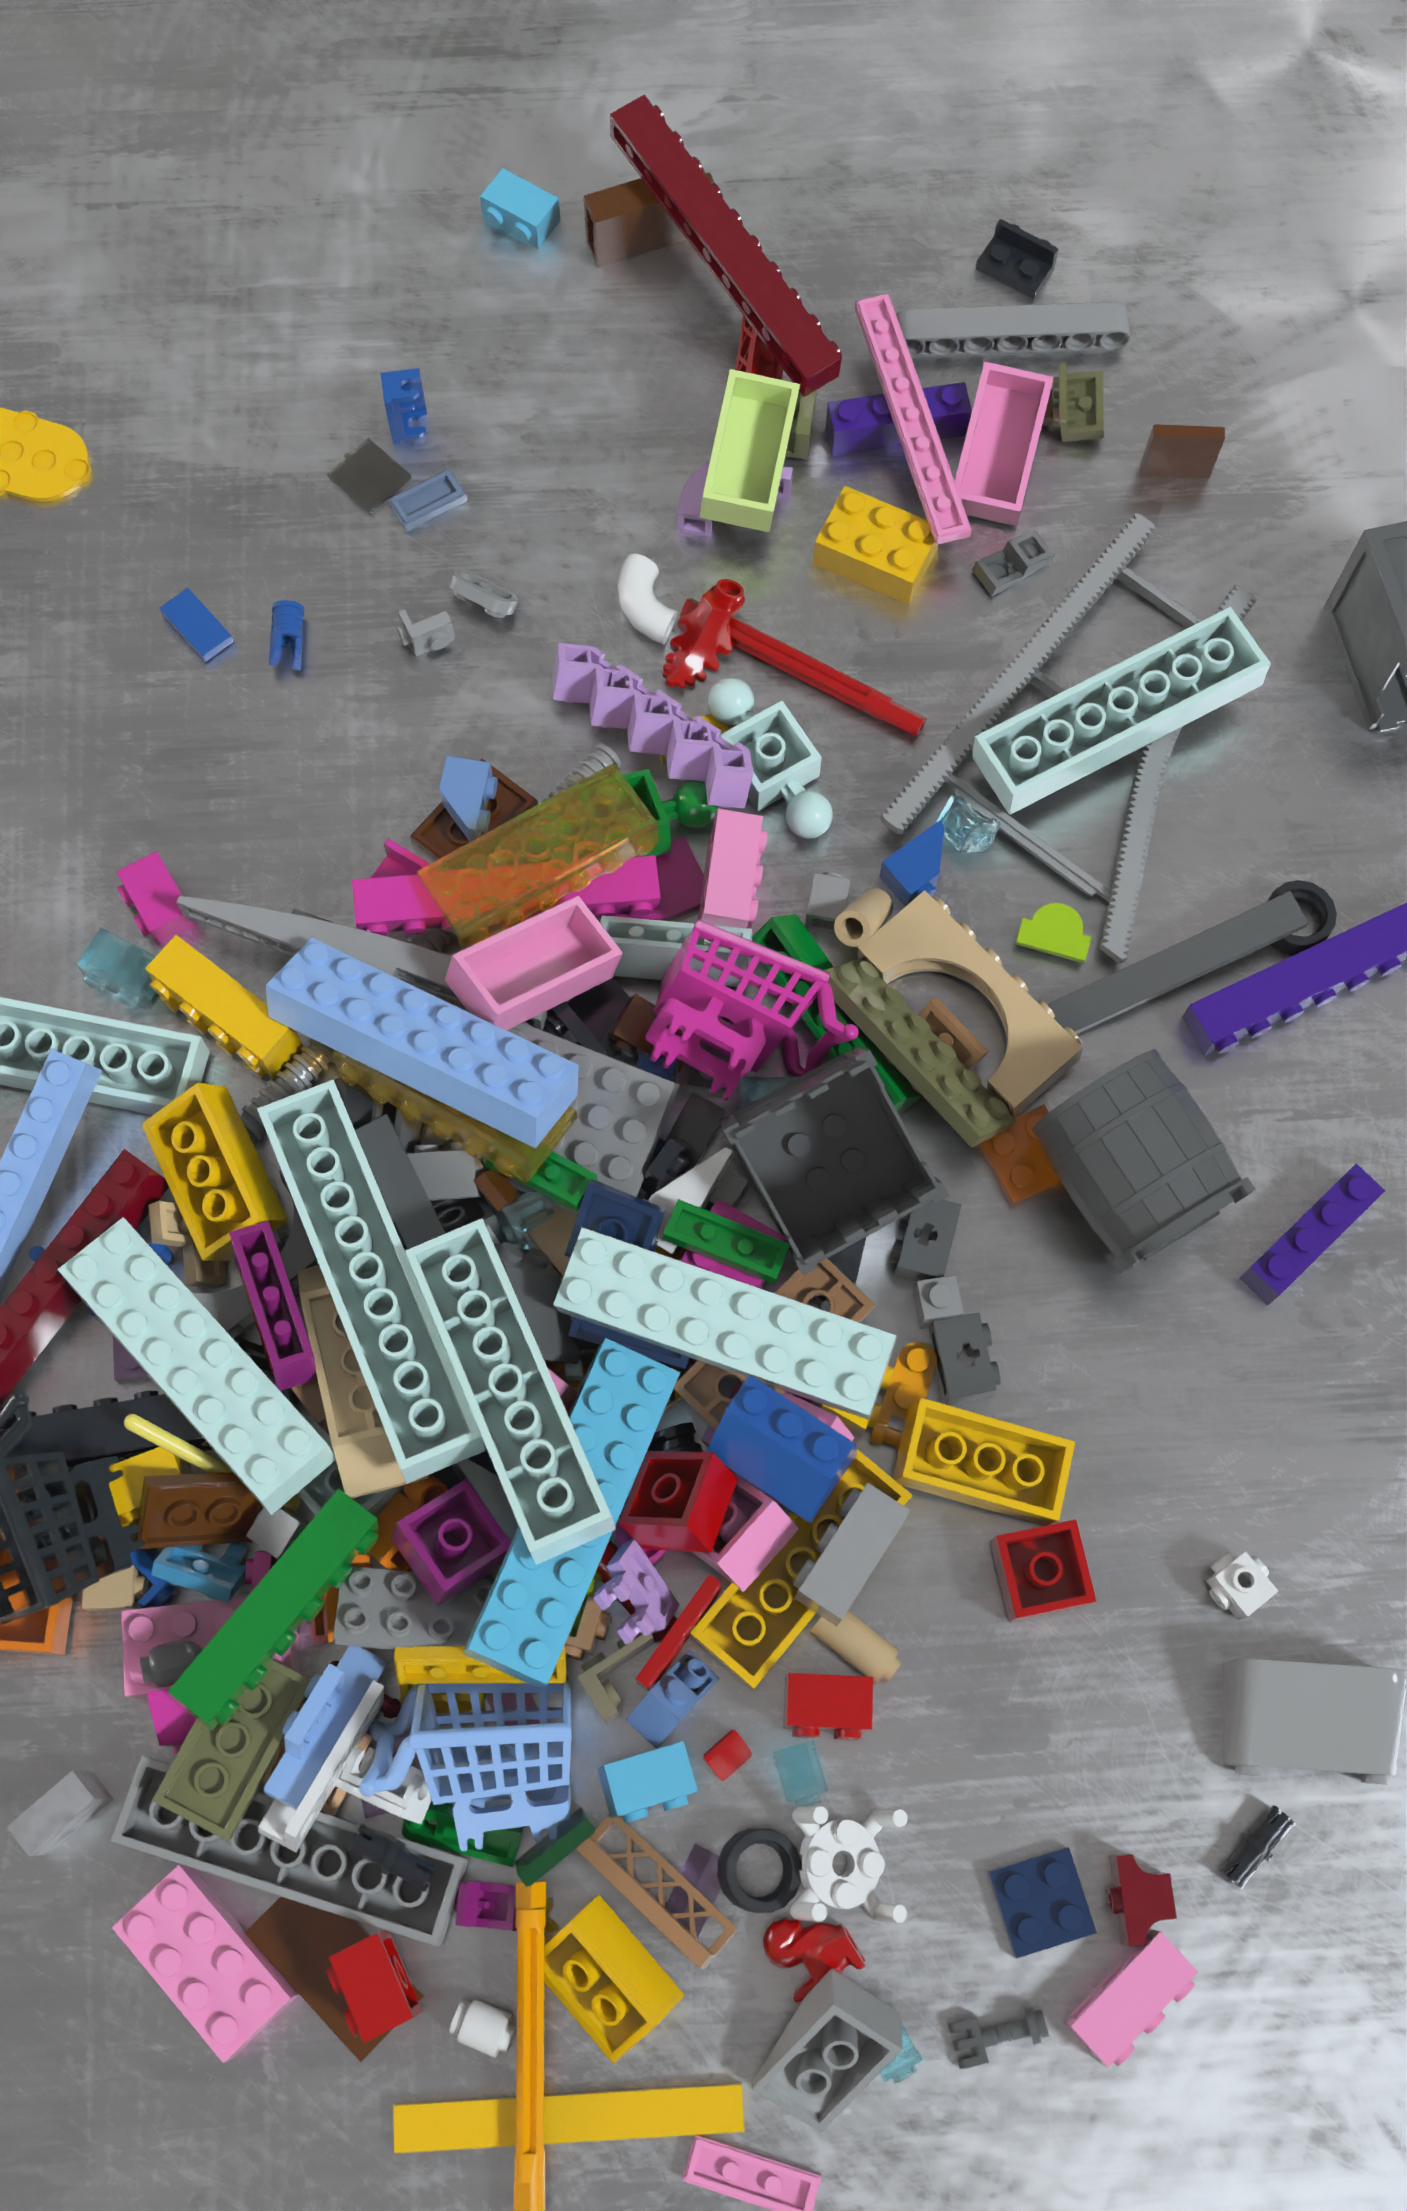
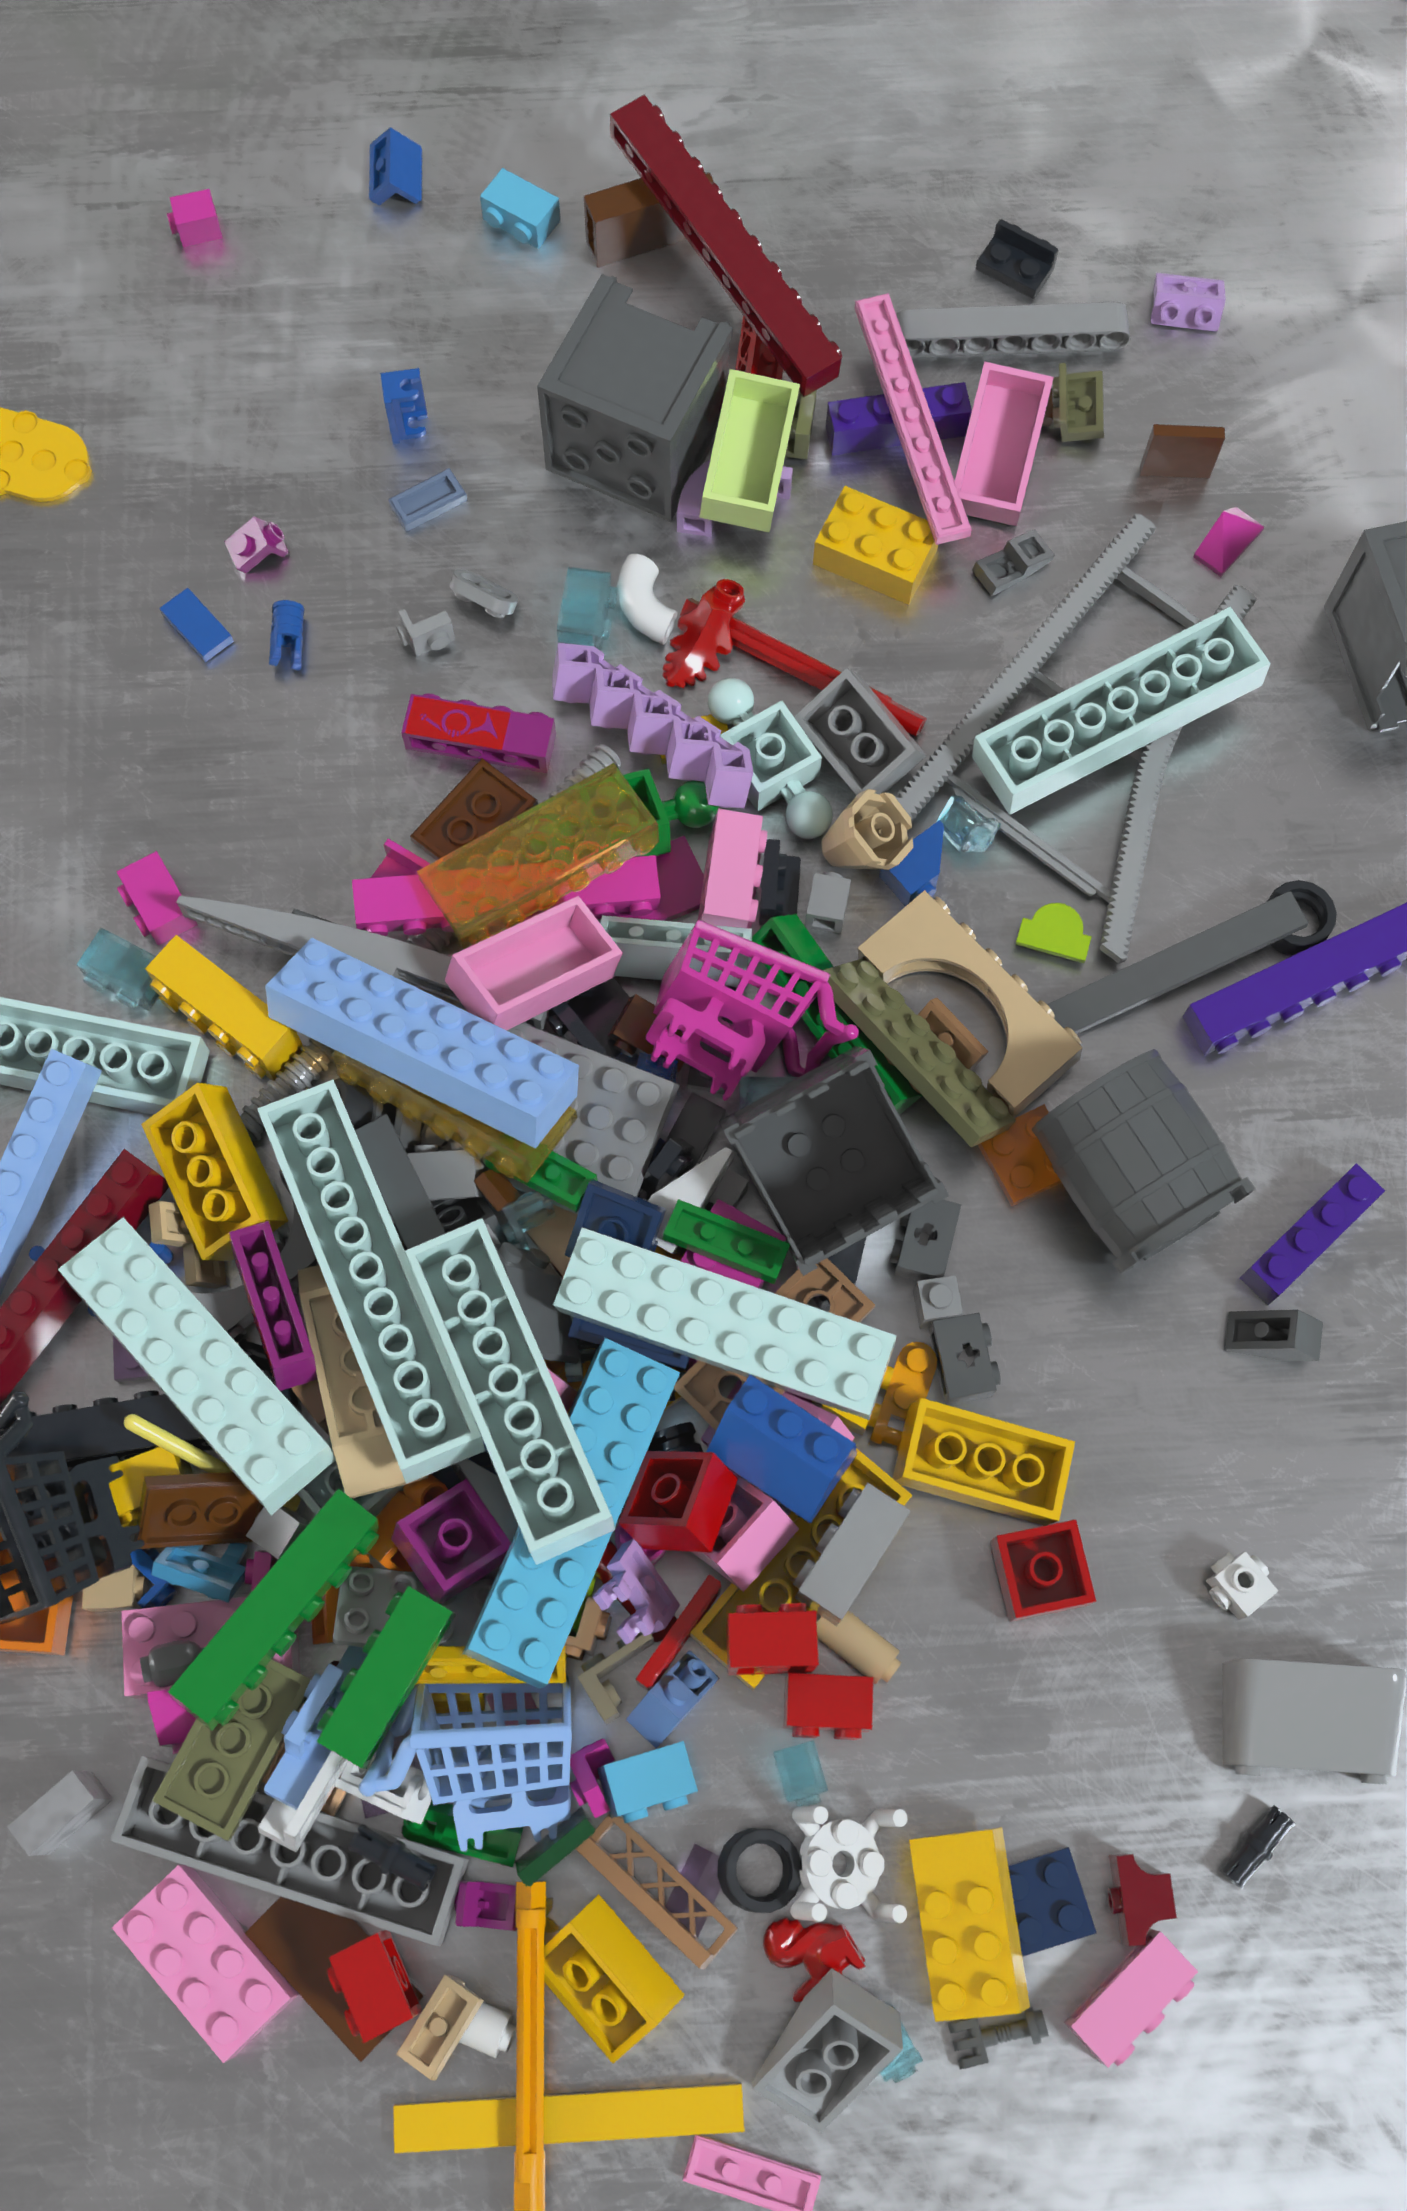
(194, 218): none -> dark pink brick
(254, 543): none -> bracket
(369, 476): clear smoke piece -> none
(385, 1677): none -> green brick
(395, 168): none -> blue panel
(440, 2027): none -> tan panel
(465, 793): medium blue slope -> none
(478, 732): none -> magenta brick
(584, 1766): none -> dark pink bracket
(585, 608): none -> clear light blue brick
(633, 400): none -> dark grey container
(727, 1755): red slope -> none
(771, 1640): none -> red brick
(779, 883): none -> black bracket
(859, 735): none -> light grey brick
(863, 917): tan brick -> none
(869, 833): none -> tan cone
(969, 1925): none -> yellow brick
(1188, 302): none -> lavender bracket
(1227, 540): none -> dark pink slope
(1274, 1334): none -> dark grey slope

